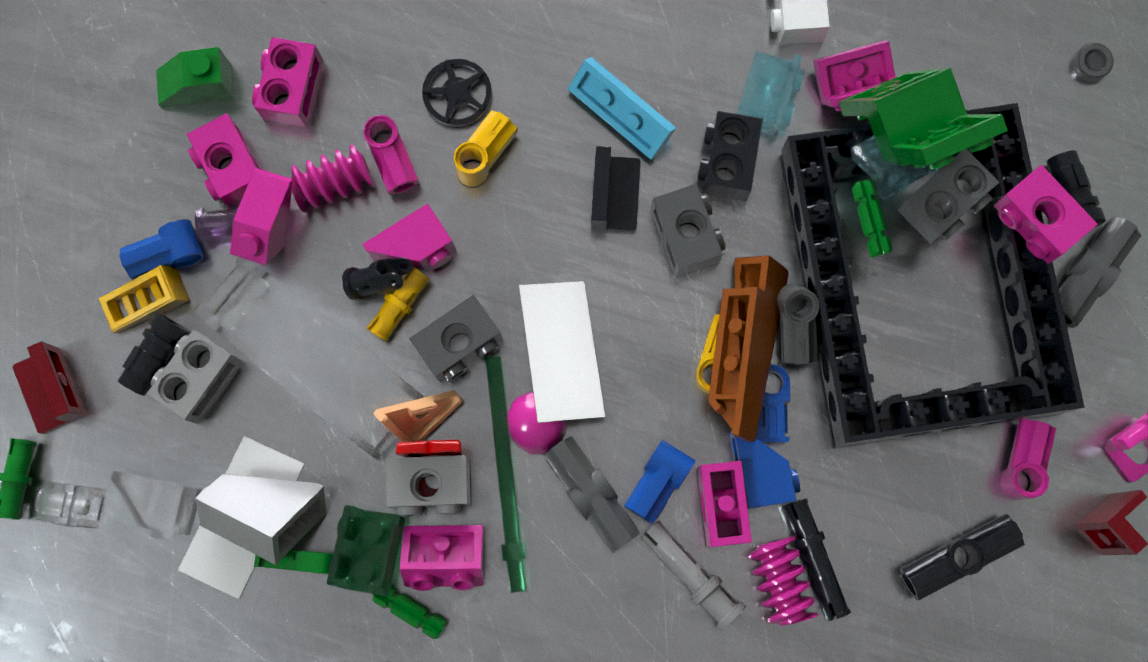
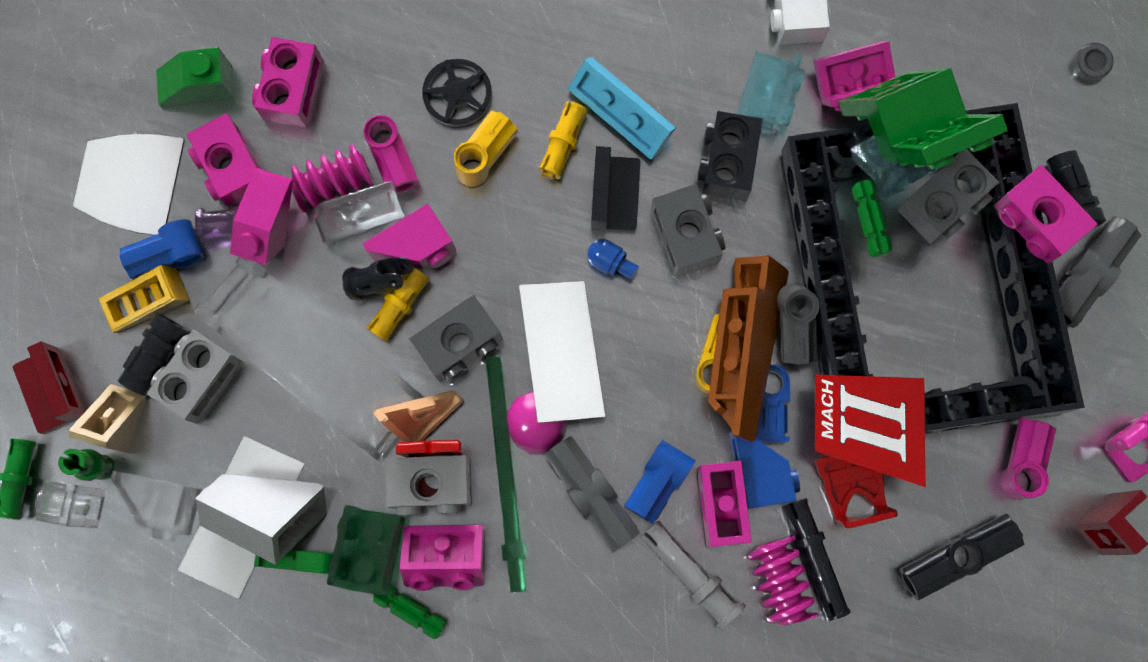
(86, 464): none -> green pin
(110, 419): none -> tan slope
(129, 180): none -> white sticker
(357, 212): none -> clear slope
(563, 140): none -> yellow pin
(610, 258): none -> blue cylinder
(843, 481): none -> red piece
(873, 423): none -> red sticker

